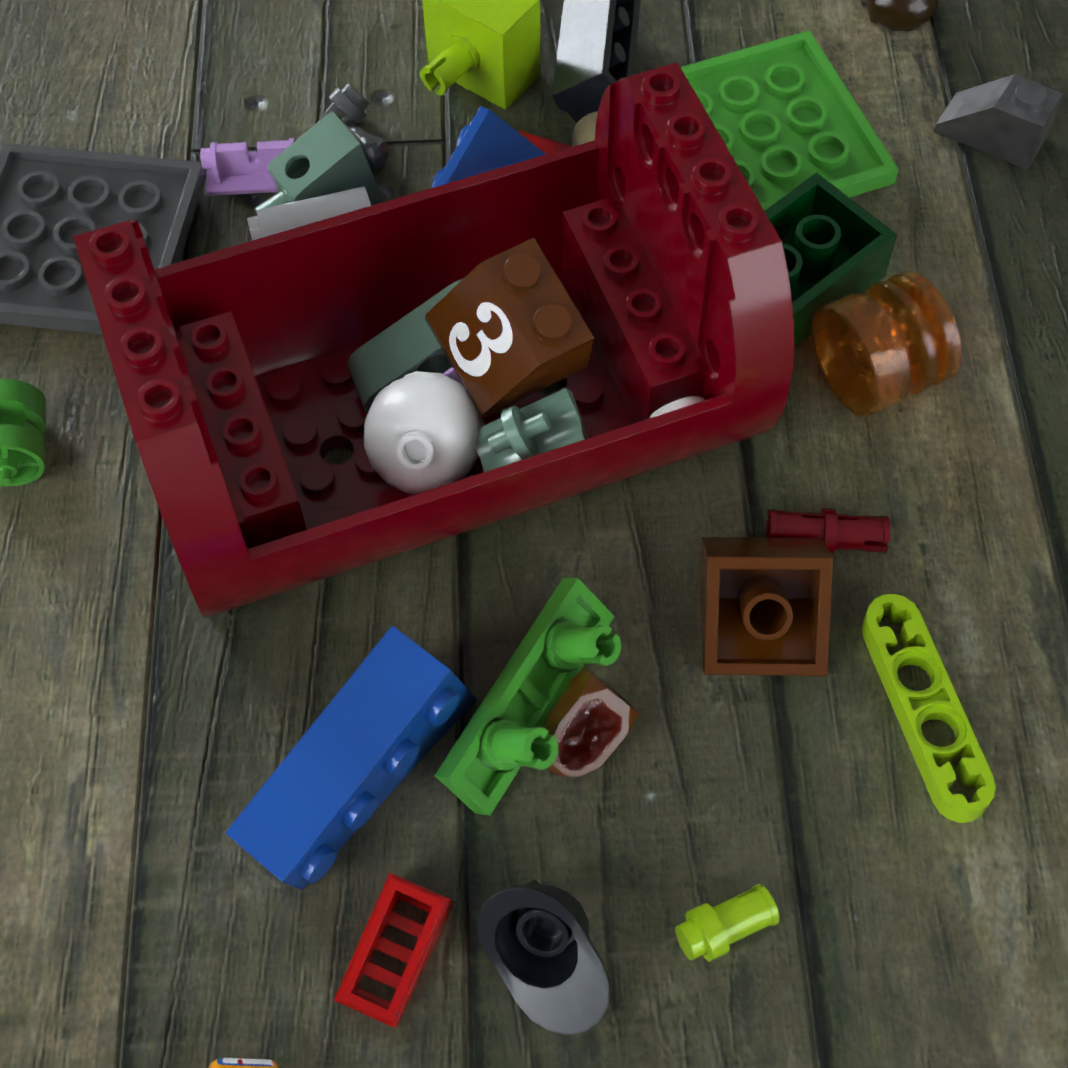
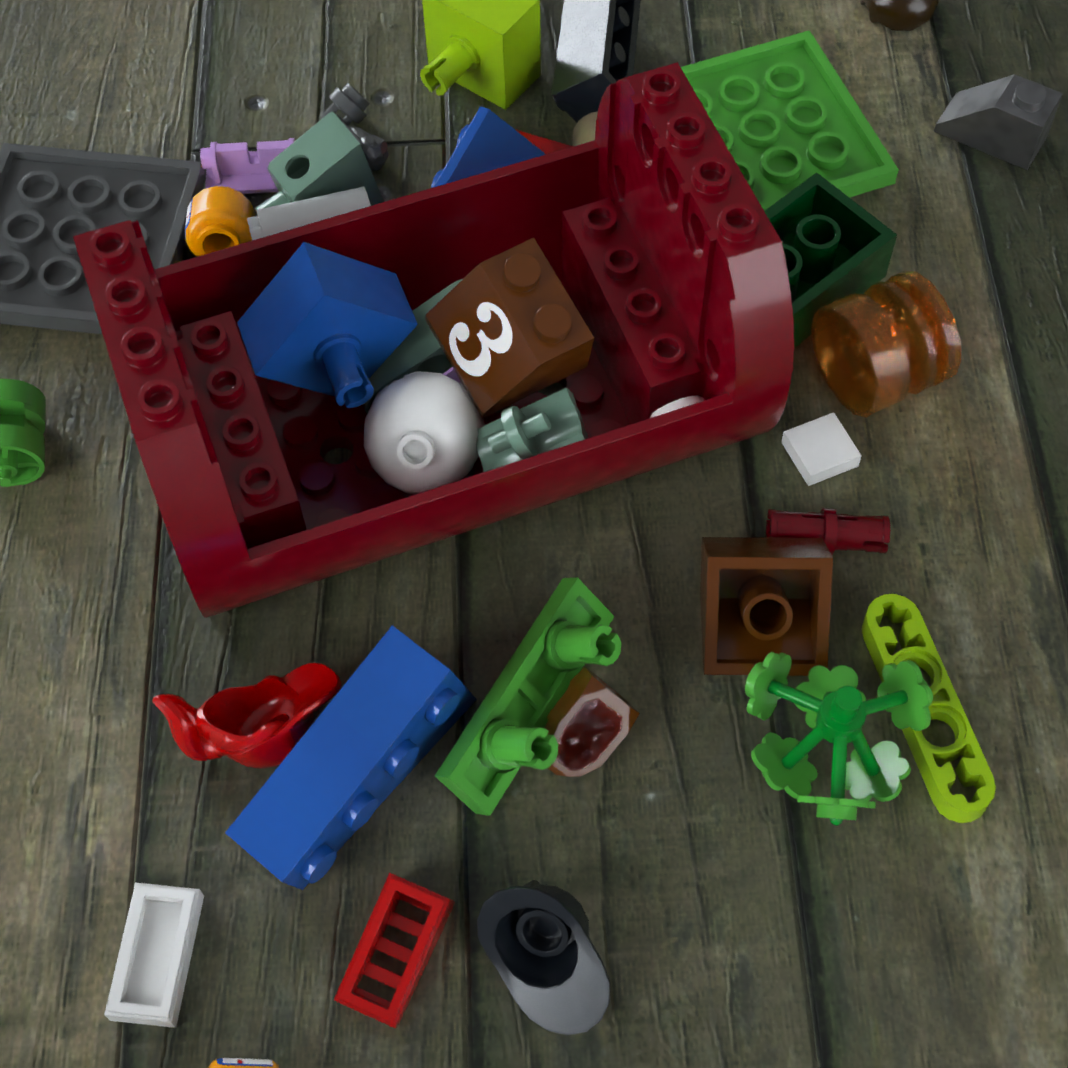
(154, 955): none -> white tile
(217, 220): none -> light orange head
(252, 722): none -> red hair
(327, 324): none -> blue brick
(712, 929): lime animal -> none
(821, 449): none -> white tile
(837, 715): none -> bright green plant

